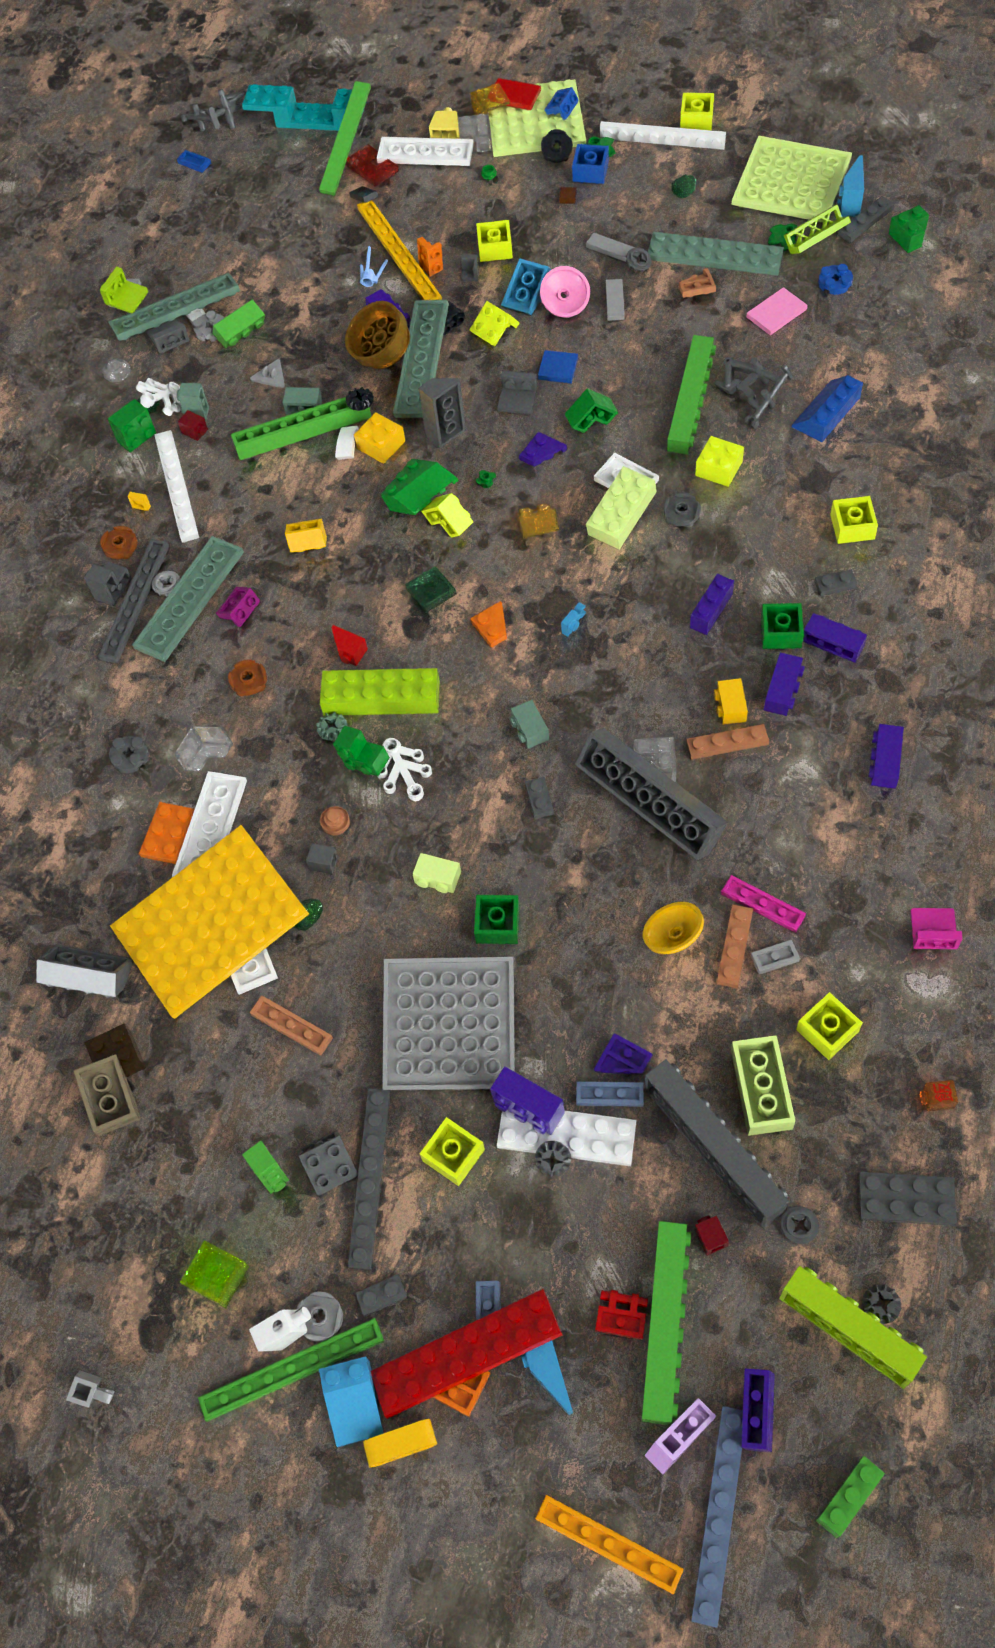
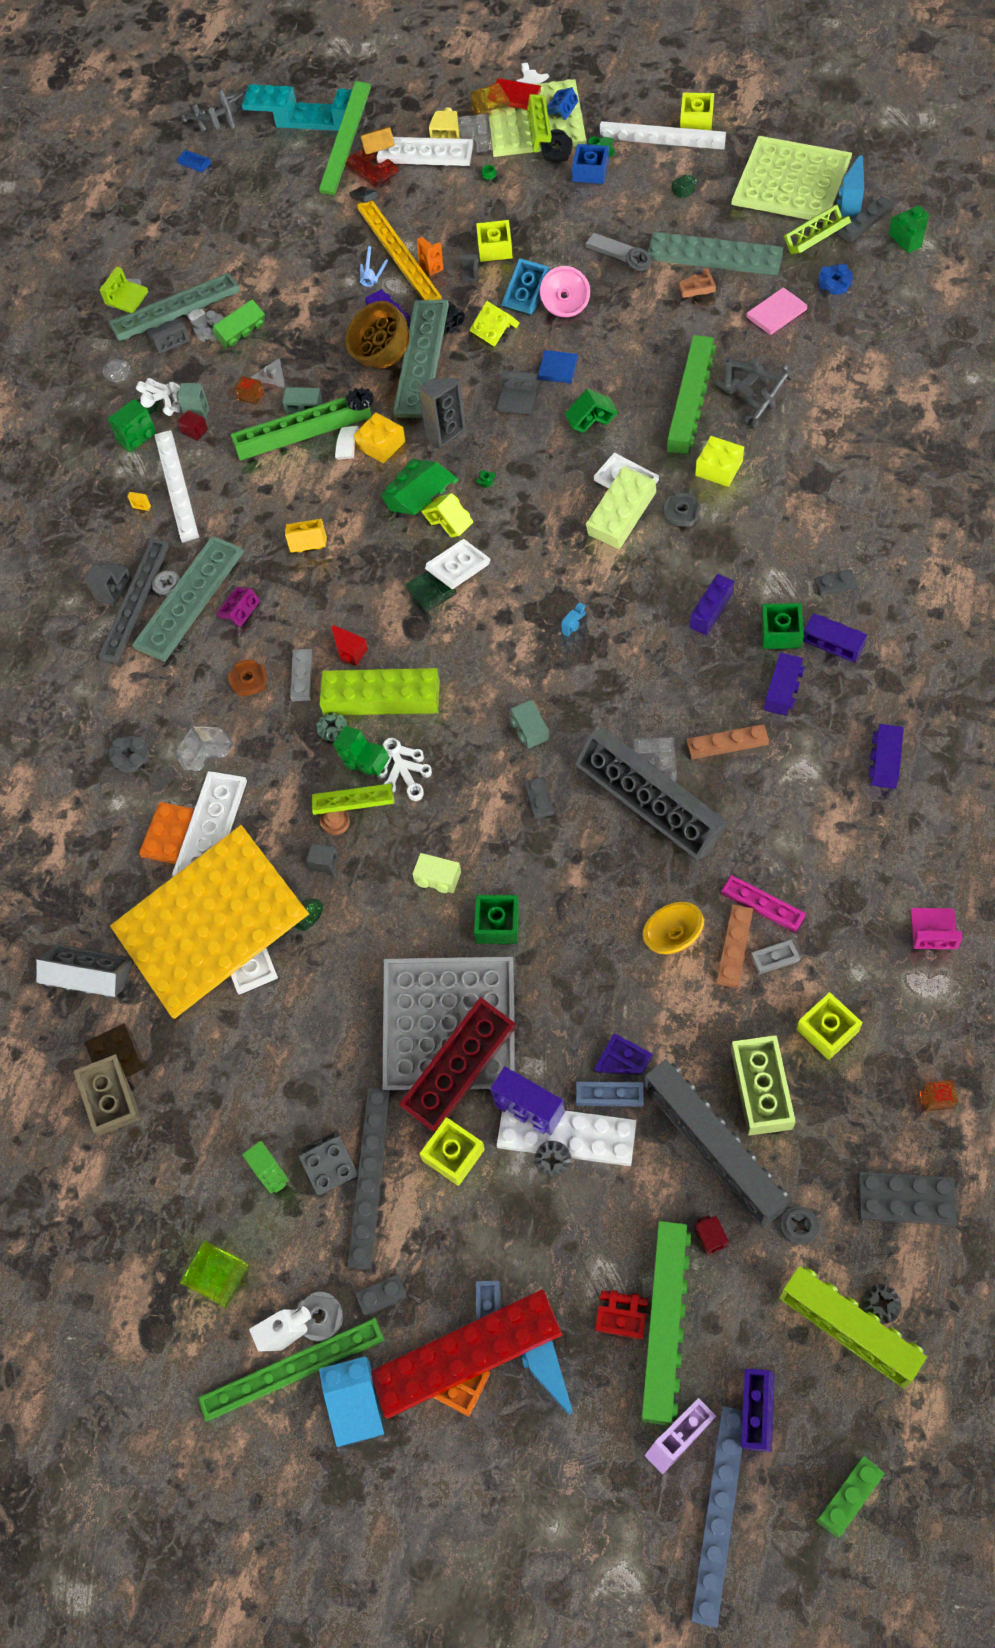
(86, 1389): light grey brick -> none
(122, 550): dark orange plate -> none
(249, 390): none -> clear orange brick
(291, 1025): nougat plate -> none
(301, 675): none -> light grey plate
(352, 799): none -> lime fence
(377, 140): none -> slope
(399, 1443): yellow beam -> none
(457, 564): none -> white plate
(458, 1064): none -> dark red brick
(491, 624): orange wing -> none
(532, 76): none -> white piece
(537, 521): clear yellow slope -> none
(538, 120): none -> lime fence
(541, 449): dark purple wing -> none
(568, 195): reddish brown tile -> none
(609, 1544): light orange tile -> none
(615, 299): light grey tile -> none
(731, 701): yellow brick -> none
(778, 232): green plate -> none
(829, 407): blue slope -> none
(853, 519): neon yellow brick -> none

